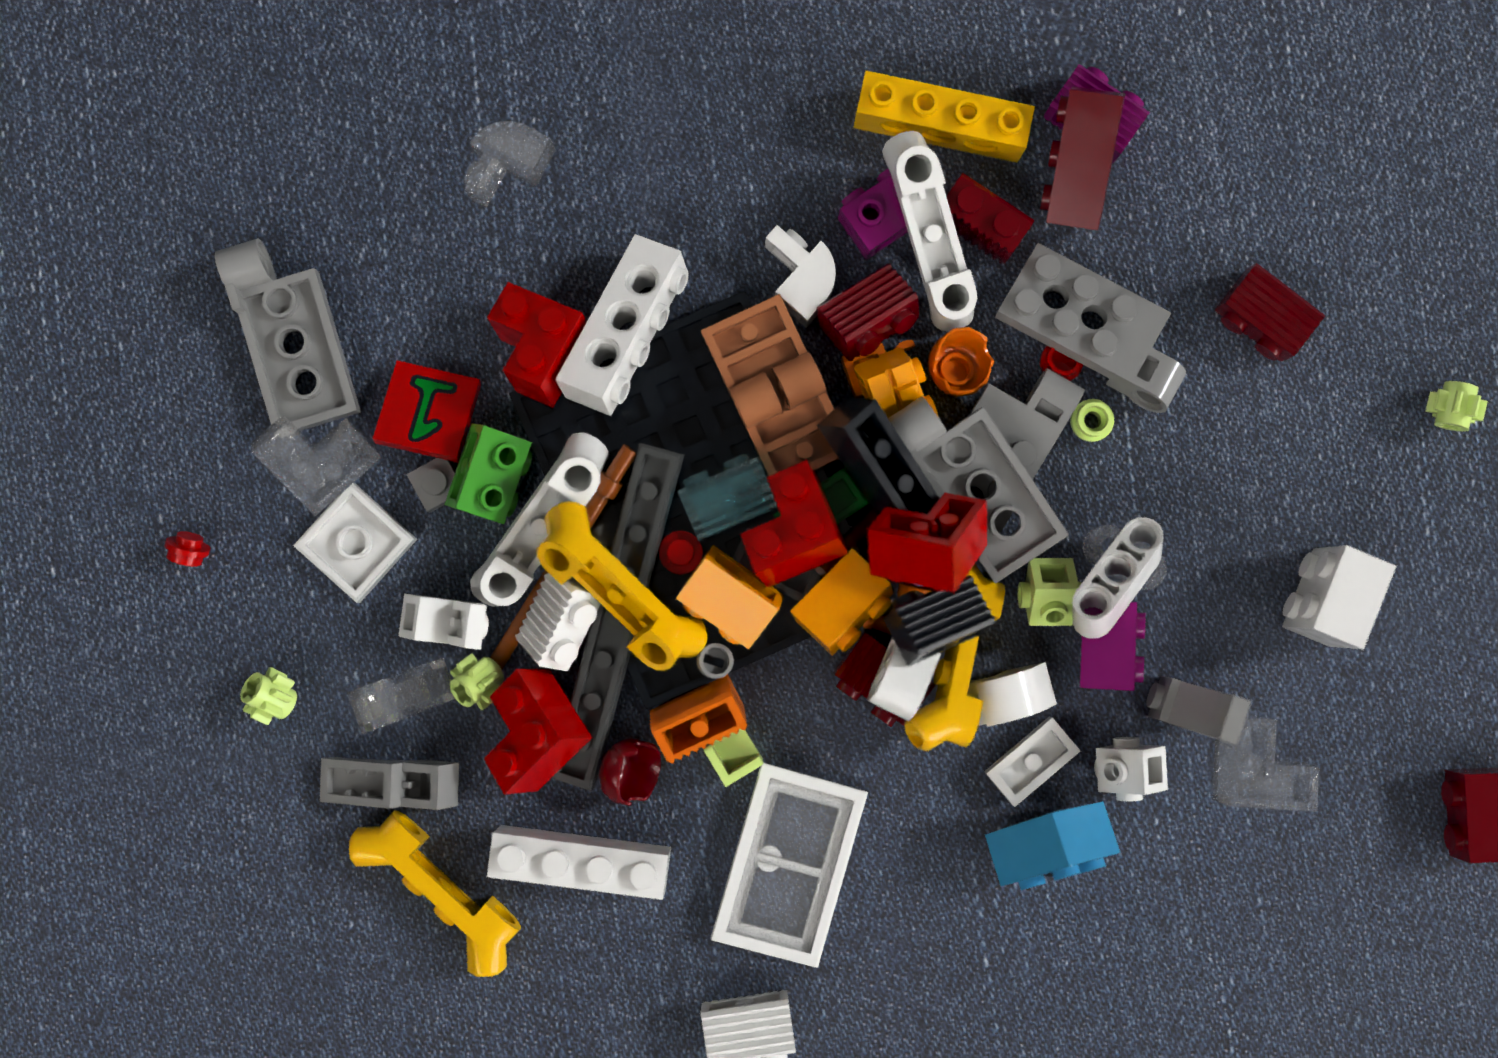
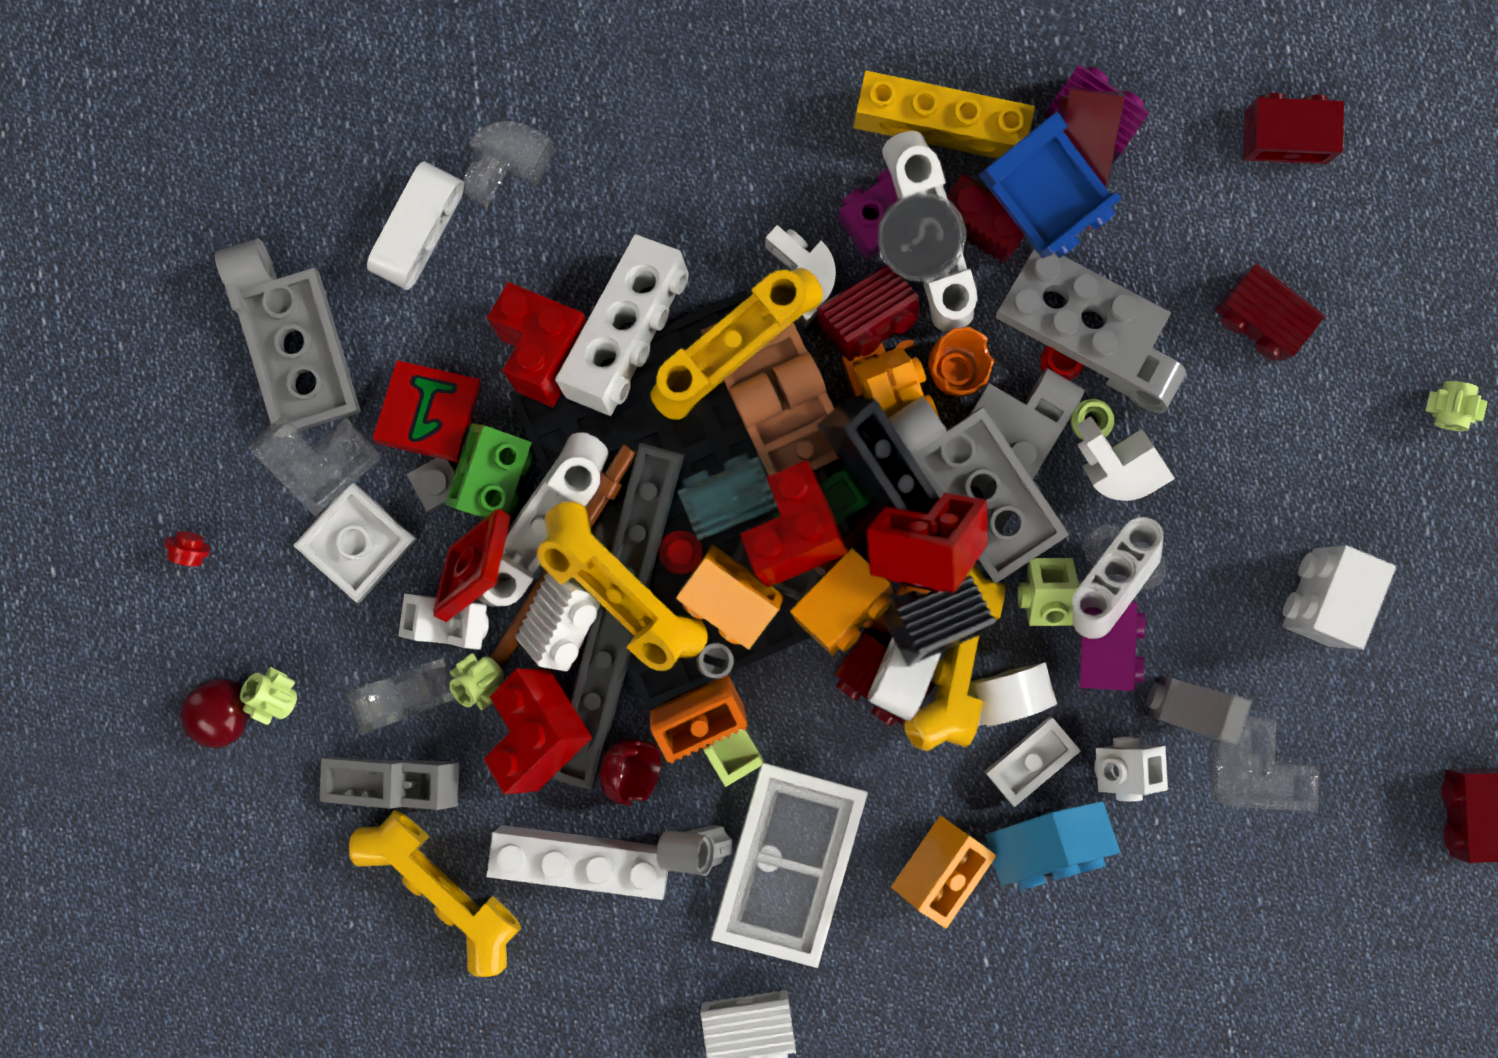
(214, 713): none -> dark red hair
(415, 225): none -> white beam
(472, 565): none -> red tile
(693, 850): none -> light grey piece
(734, 340): none -> yellow plate
(921, 237): none -> clear tile
(943, 872): none -> light orange brick
(1049, 189): none -> blue panel
(1125, 470): none -> white brick
(1293, 129): none -> dark red brick

